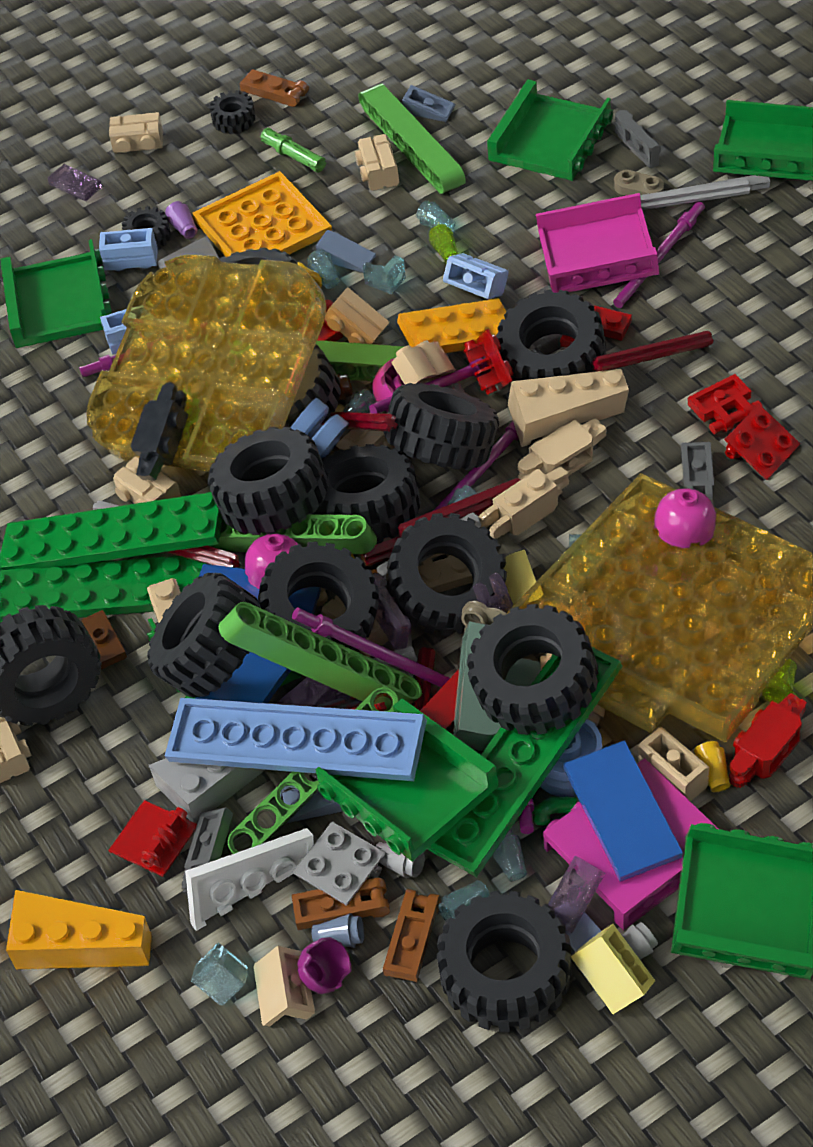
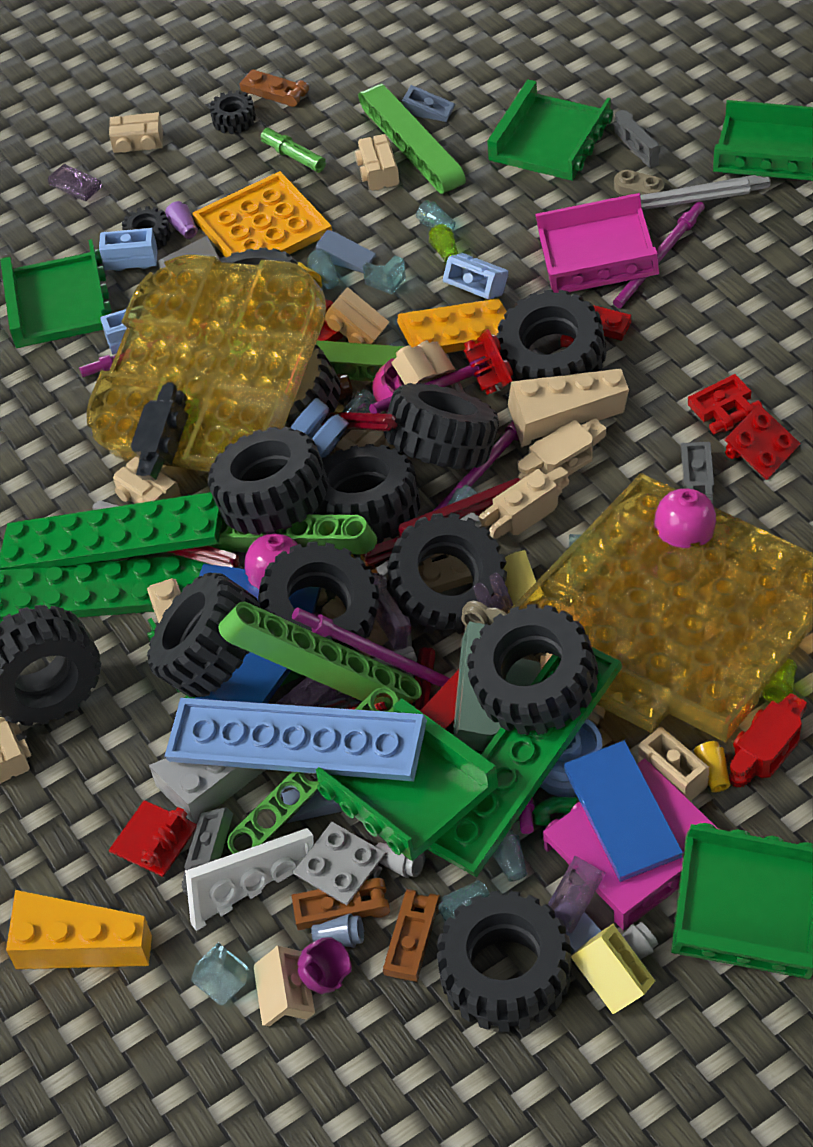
(104, 639): reddish brown plate -> none
(653, 351): dark red axle -> none

